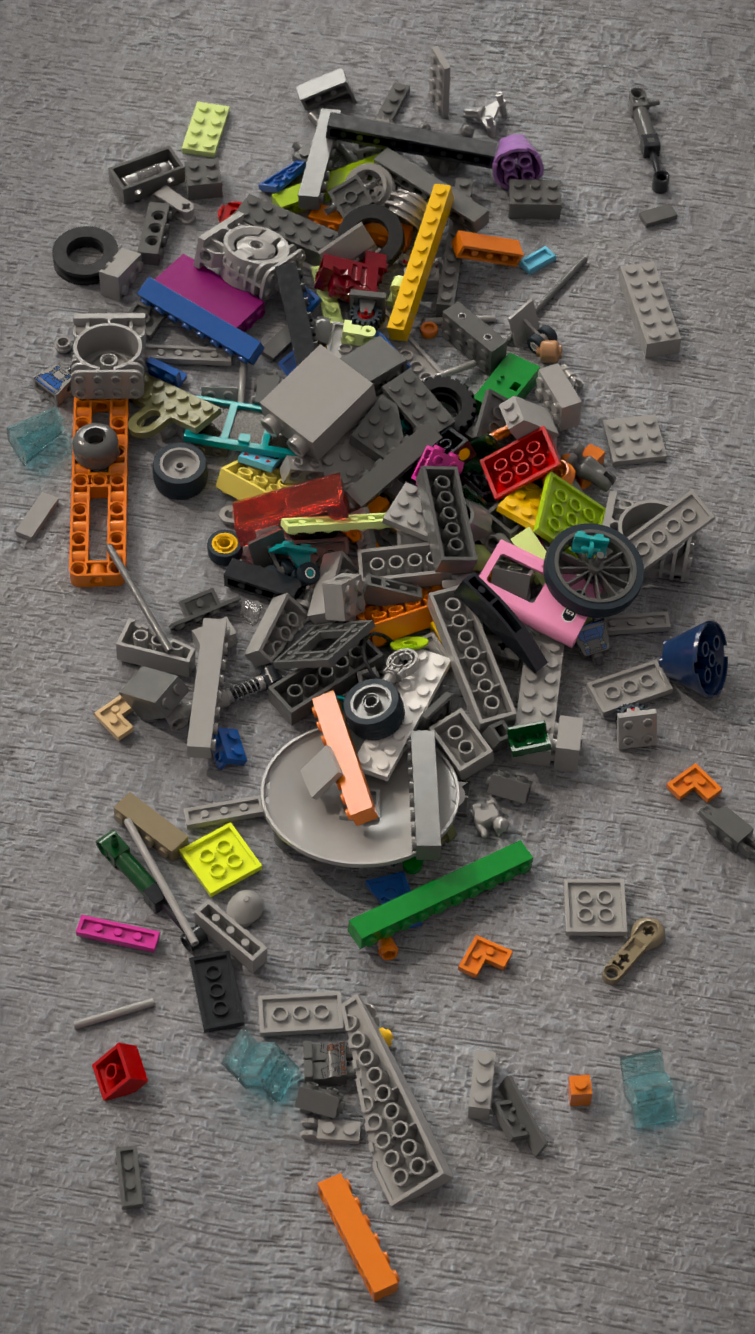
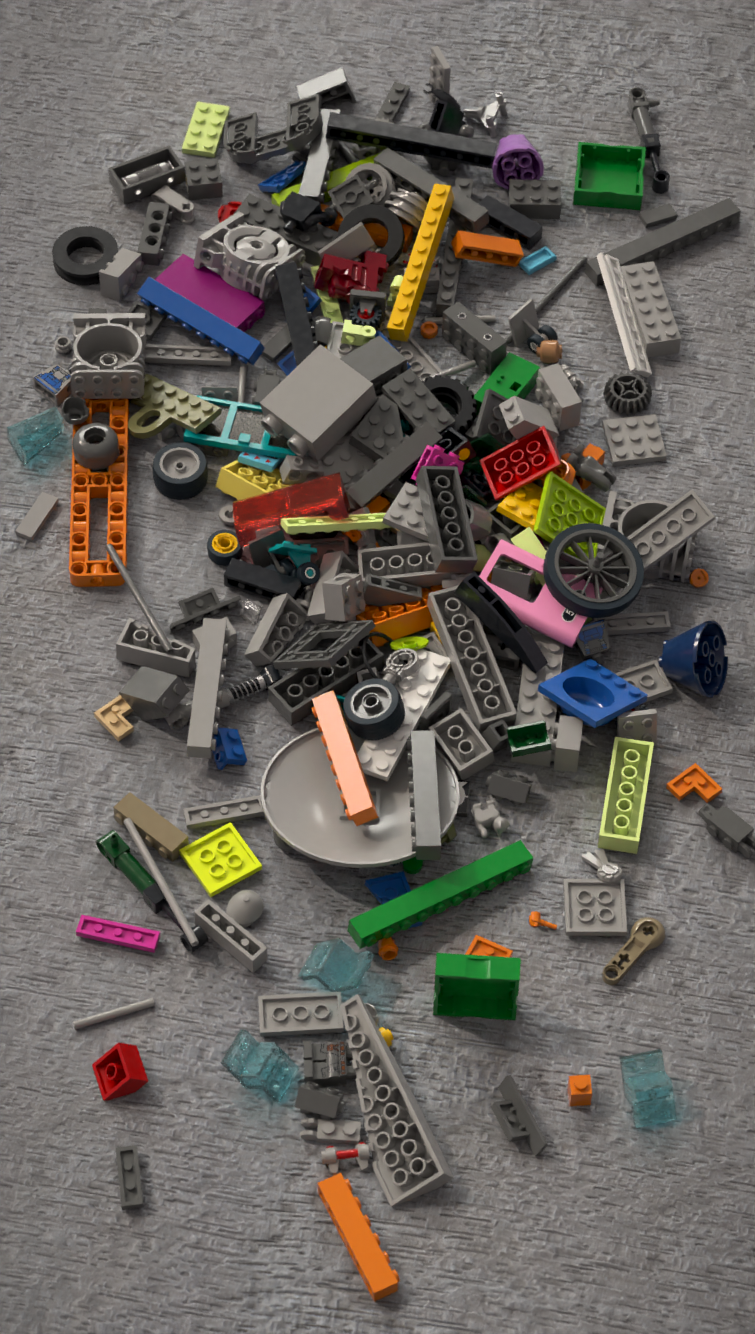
(75, 410): none -> dark grey hair
(165, 372): blue bracket -> none
(216, 991): black plate -> none
(302, 127): none -> dark grey plate
(304, 212): none -> black torso
(321, 772): light grey tile -> none
(332, 1156): none -> light grey piece
(336, 965): none -> clear light blue bracket
(446, 113): none -> black torso
(476, 986): none -> green tile
(481, 1085): light grey brick -> none
(501, 433): orange axle -> none
(512, 223): none -> black brick
(535, 921): none -> orange hand
(589, 544): teal hips -> none
(592, 693): none -> blue piece
(606, 871): none -> light grey piece
(609, 176): none -> green tile
(623, 394): none -> dark grey gear
(624, 315): none -> white plate
(625, 795): none -> yellowish green brick
(670, 237): none -> dark grey brick
(698, 578): none -> orange tile

